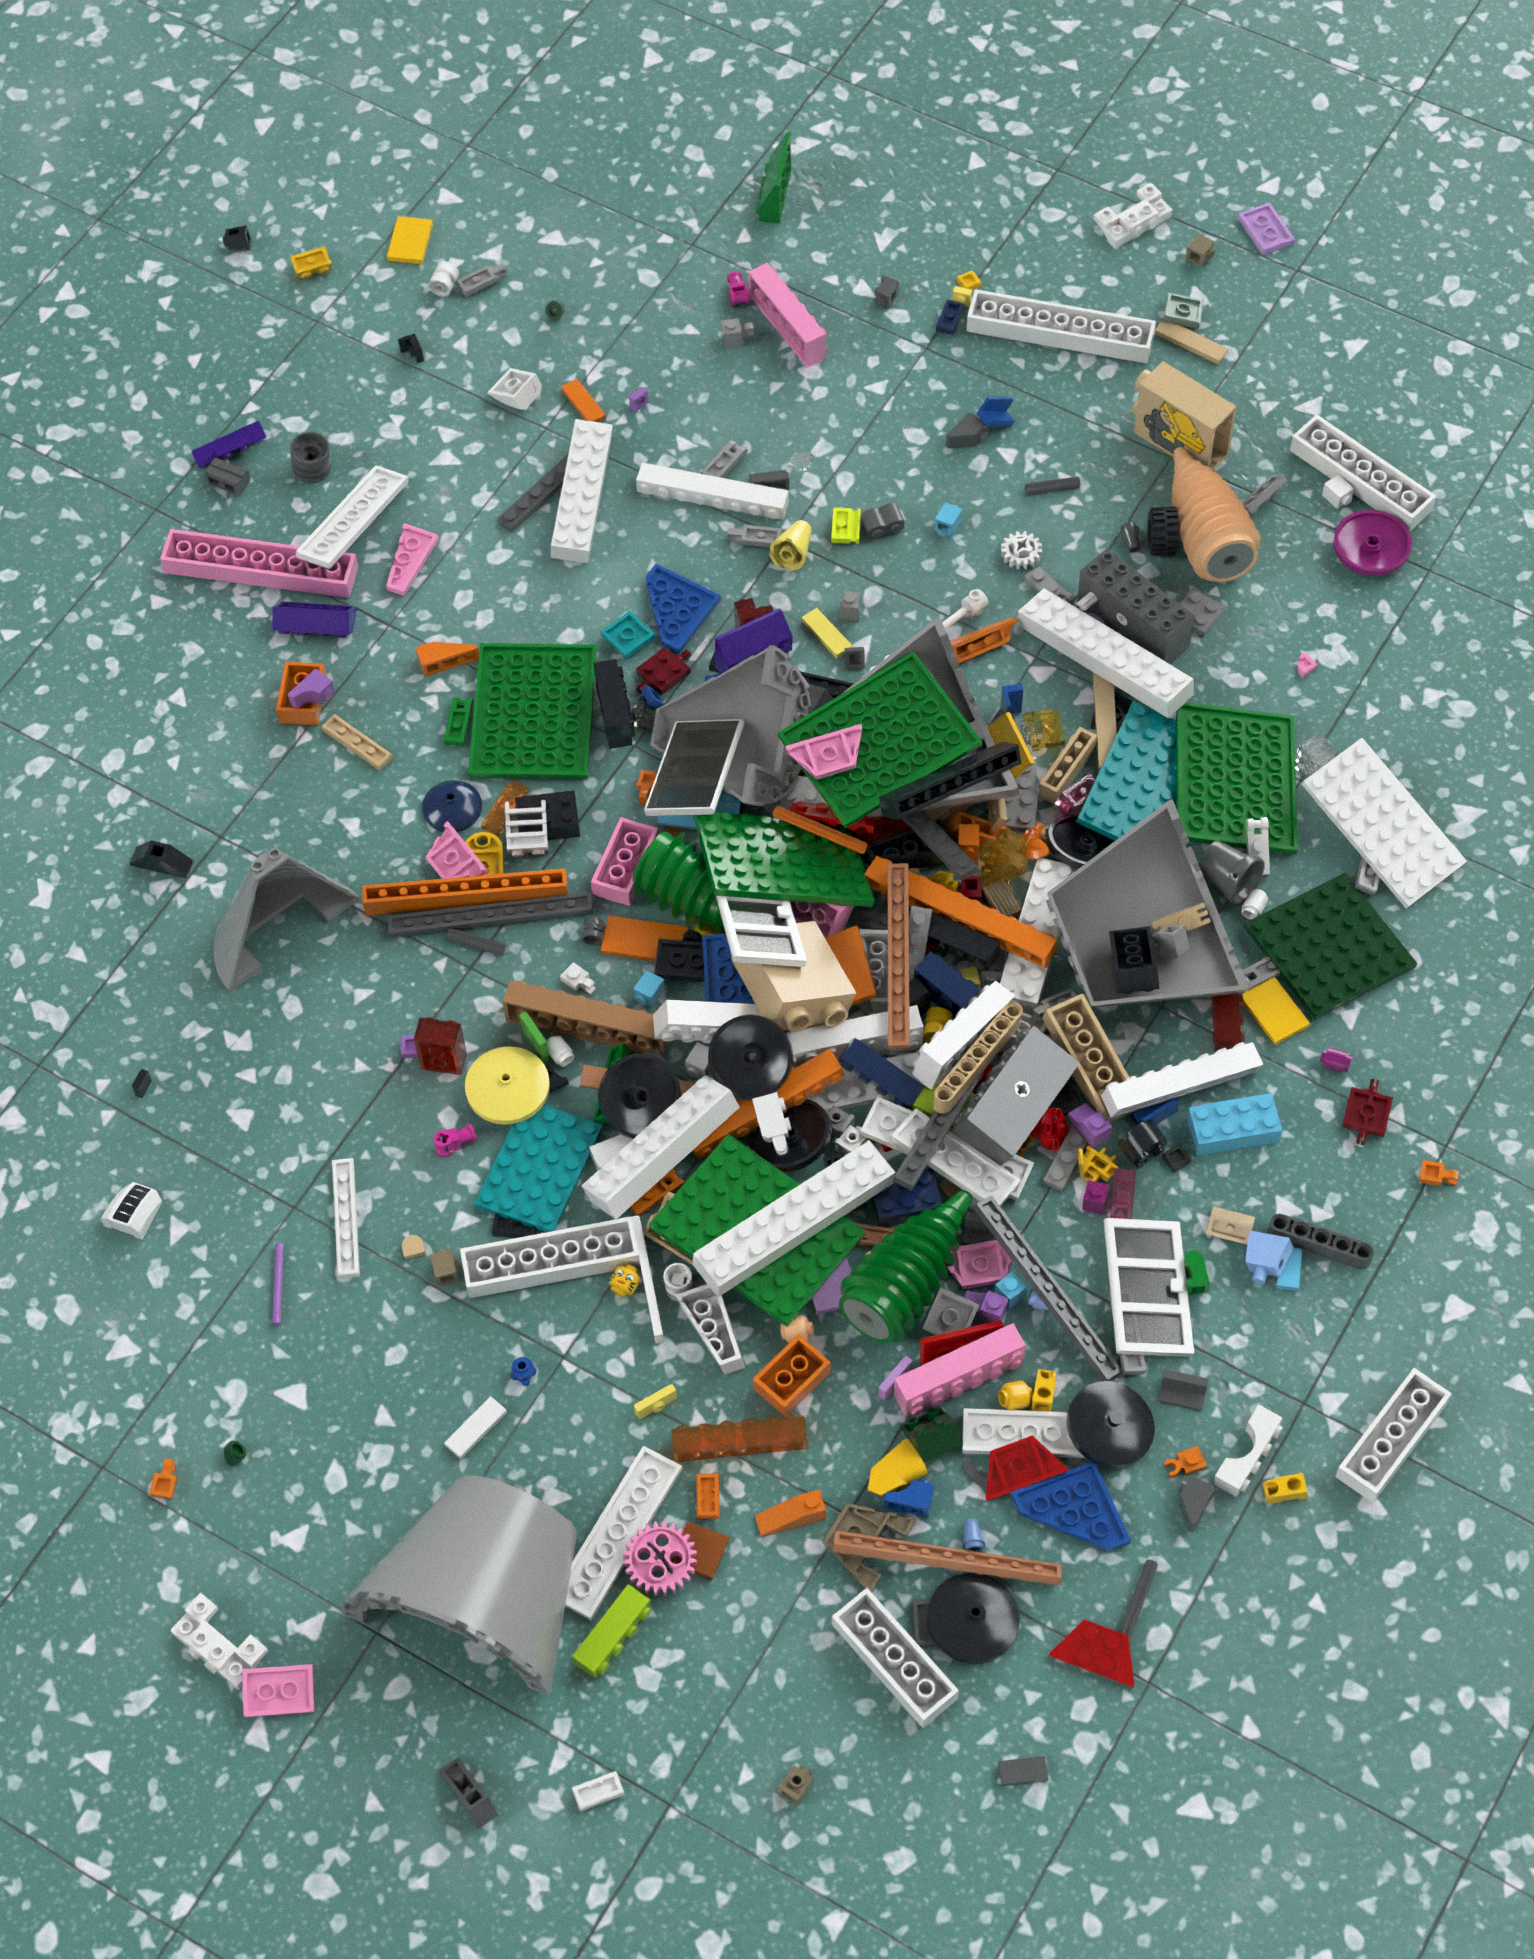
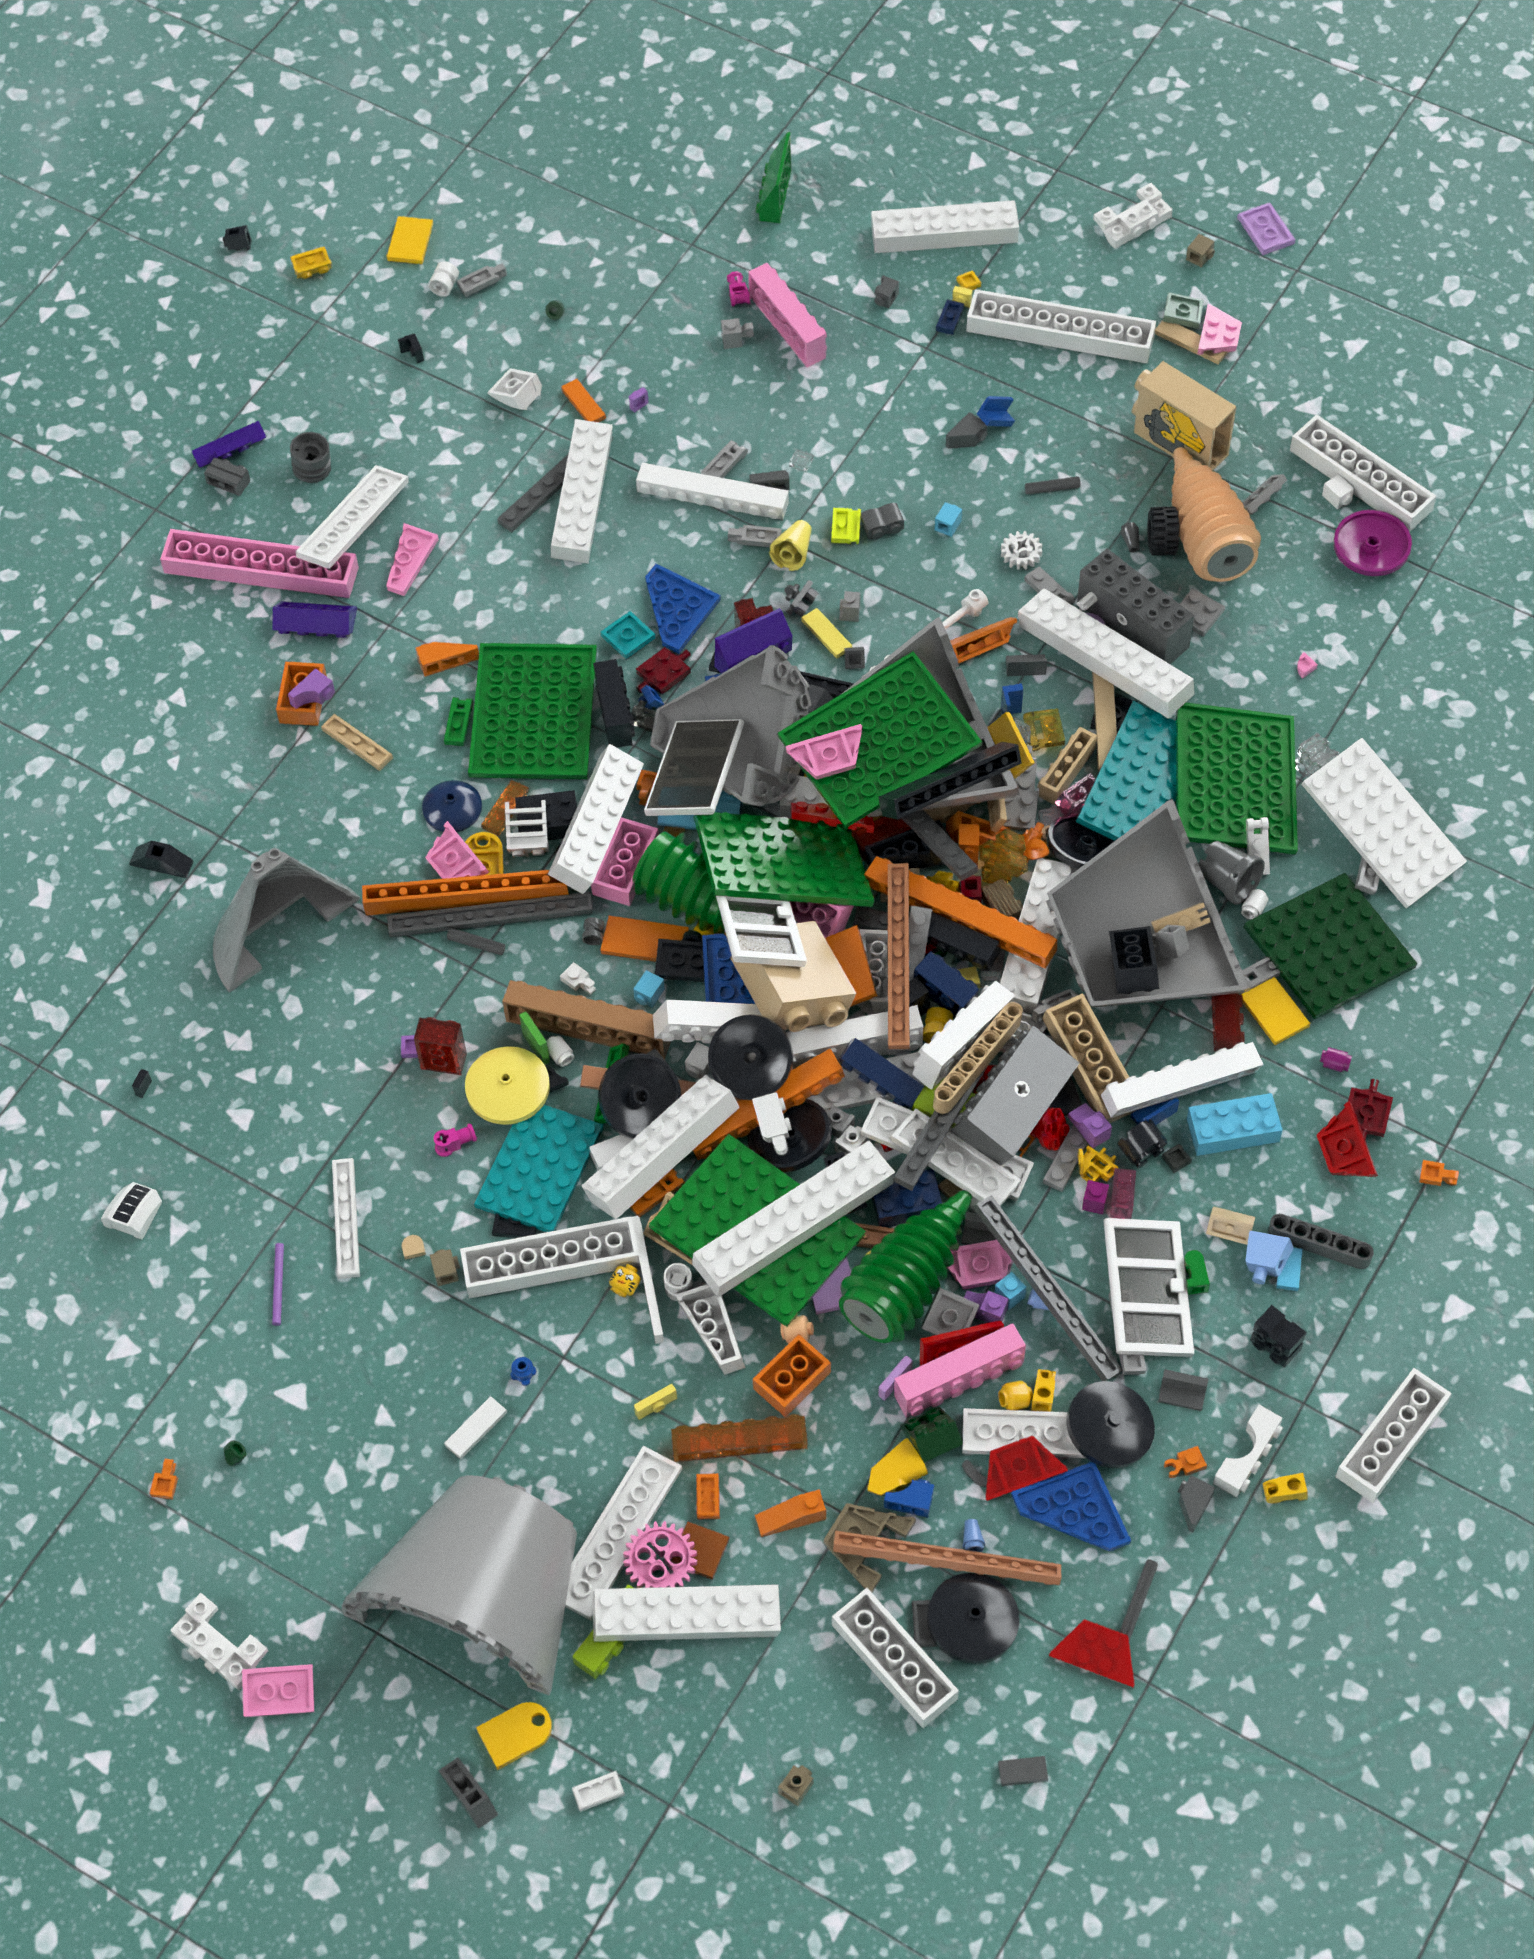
(514, 1734): none -> yellow tile
(596, 819): none -> white brick
(686, 1613): none -> white brick
(797, 605): none -> dark grey hips
(820, 829): orange axle -> none
(944, 226): none -> white brick
(1026, 665): none -> dark grey panel
(1219, 332): none -> bright pink wing
(1277, 1336): none -> black brick
(1345, 1146): none -> red wing

